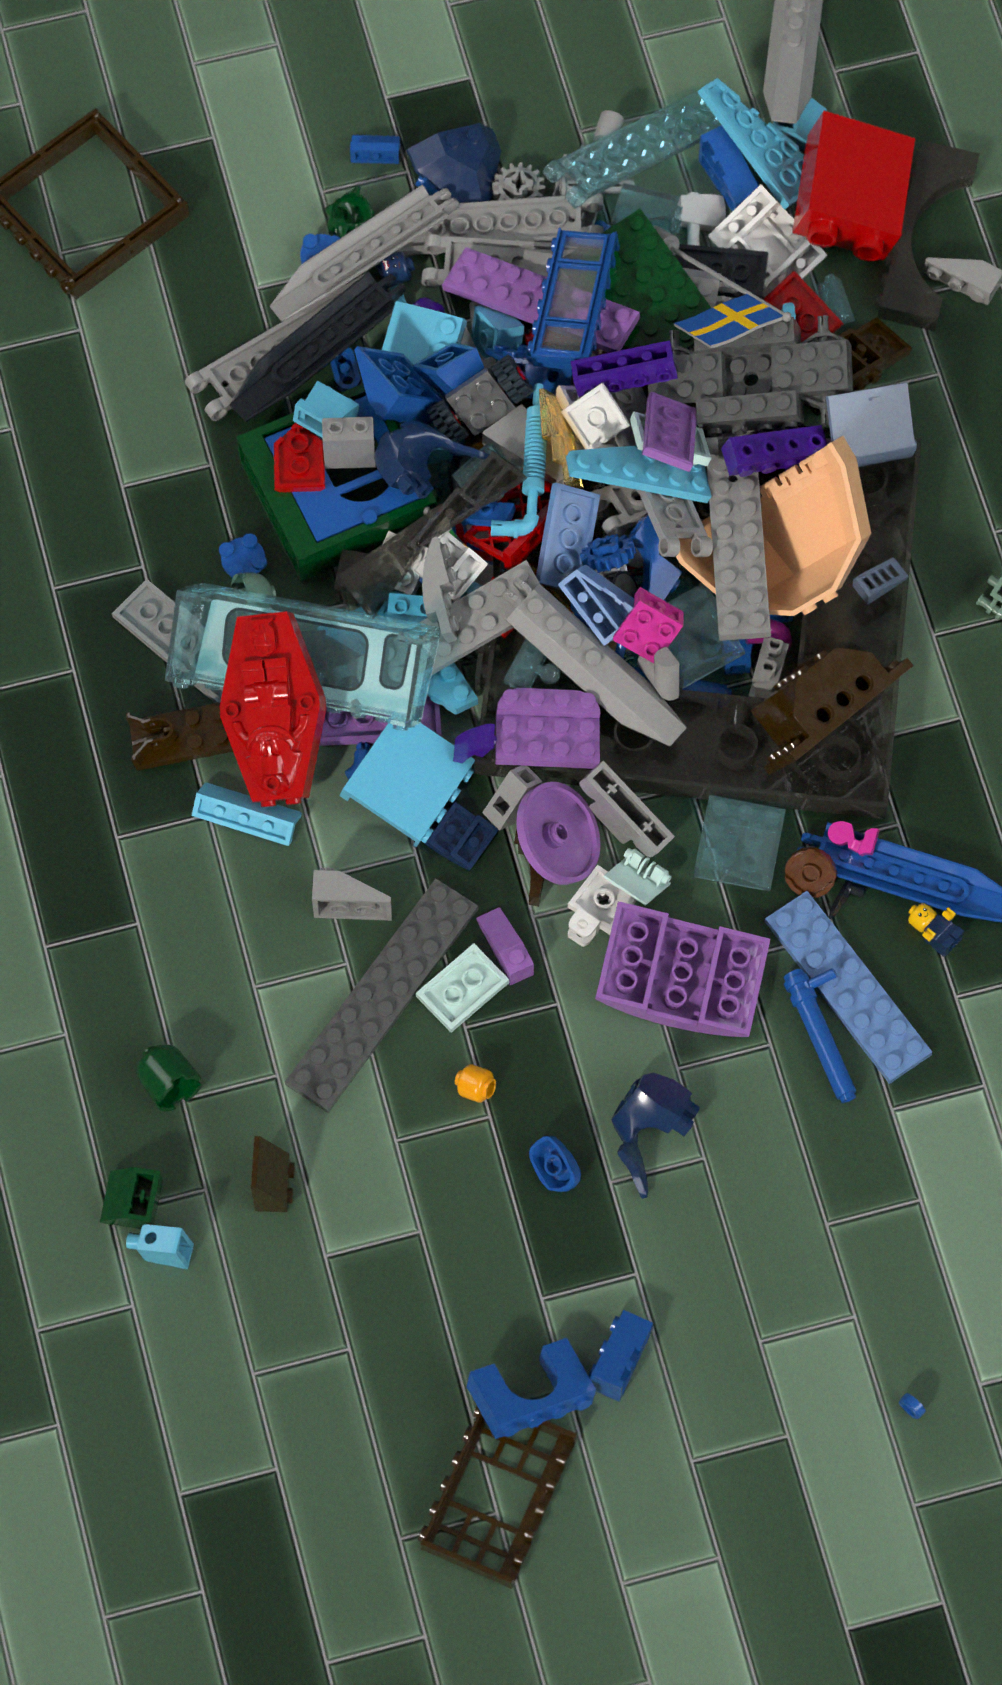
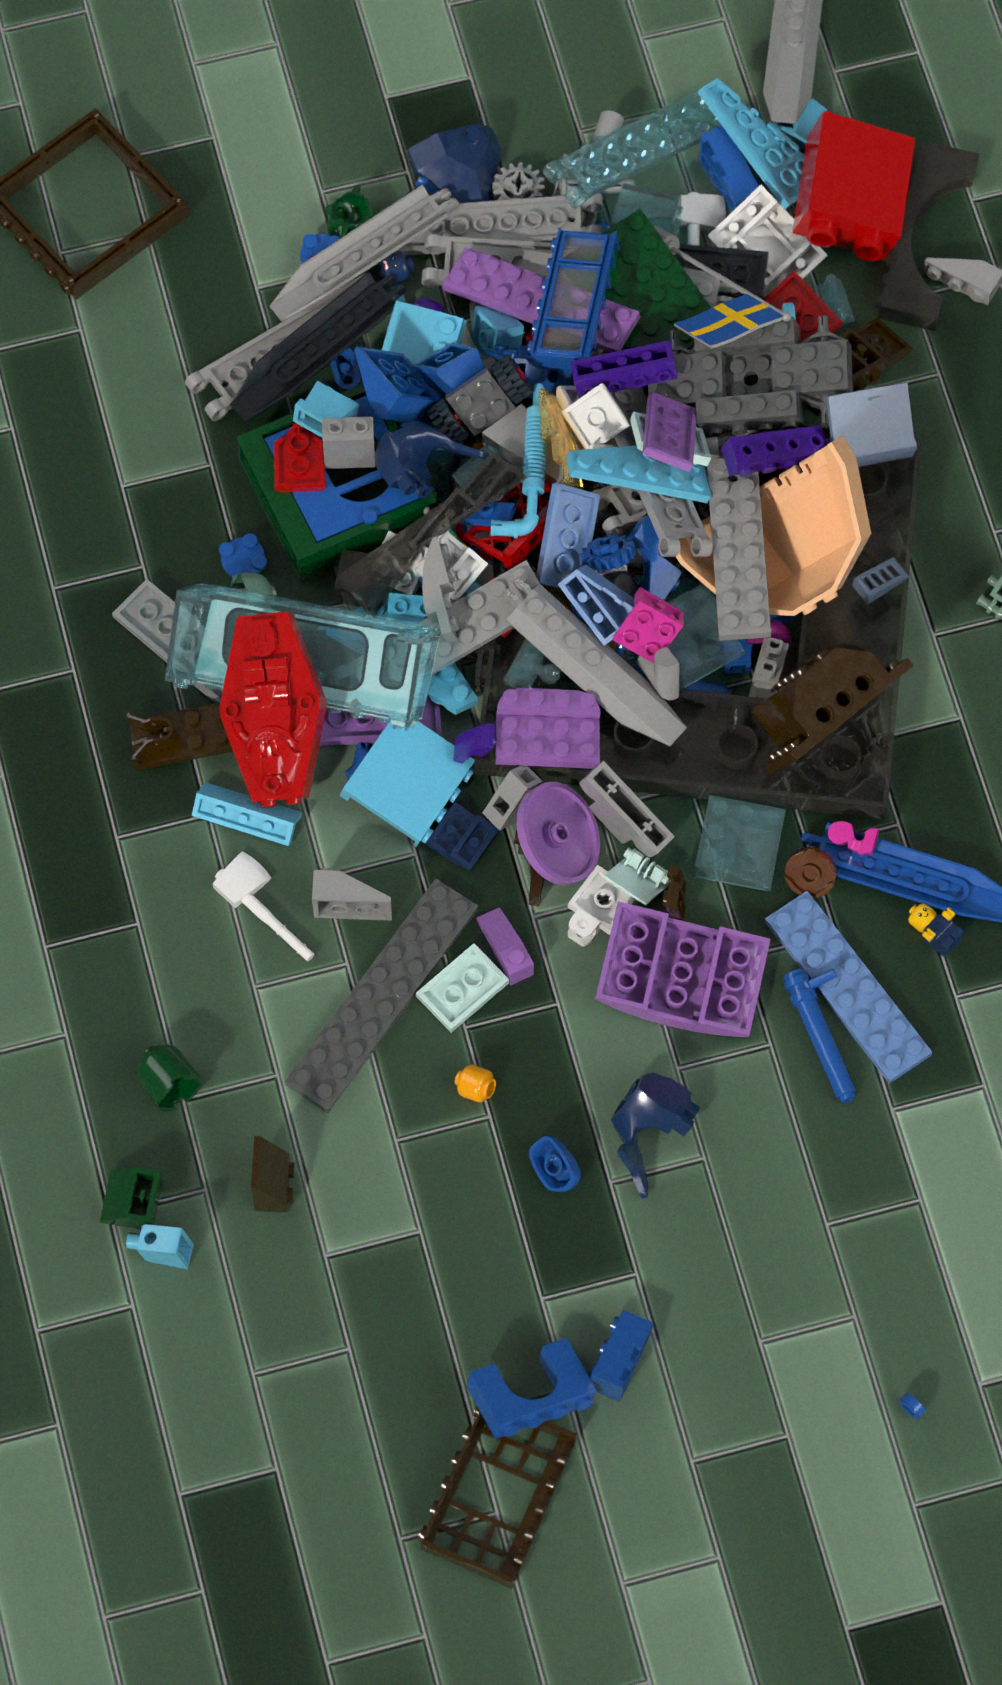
(240, 883): none -> white piece
(375, 149): blue panel -> none
(674, 898): none -> dark brown plate
(847, 888): black bar -> none

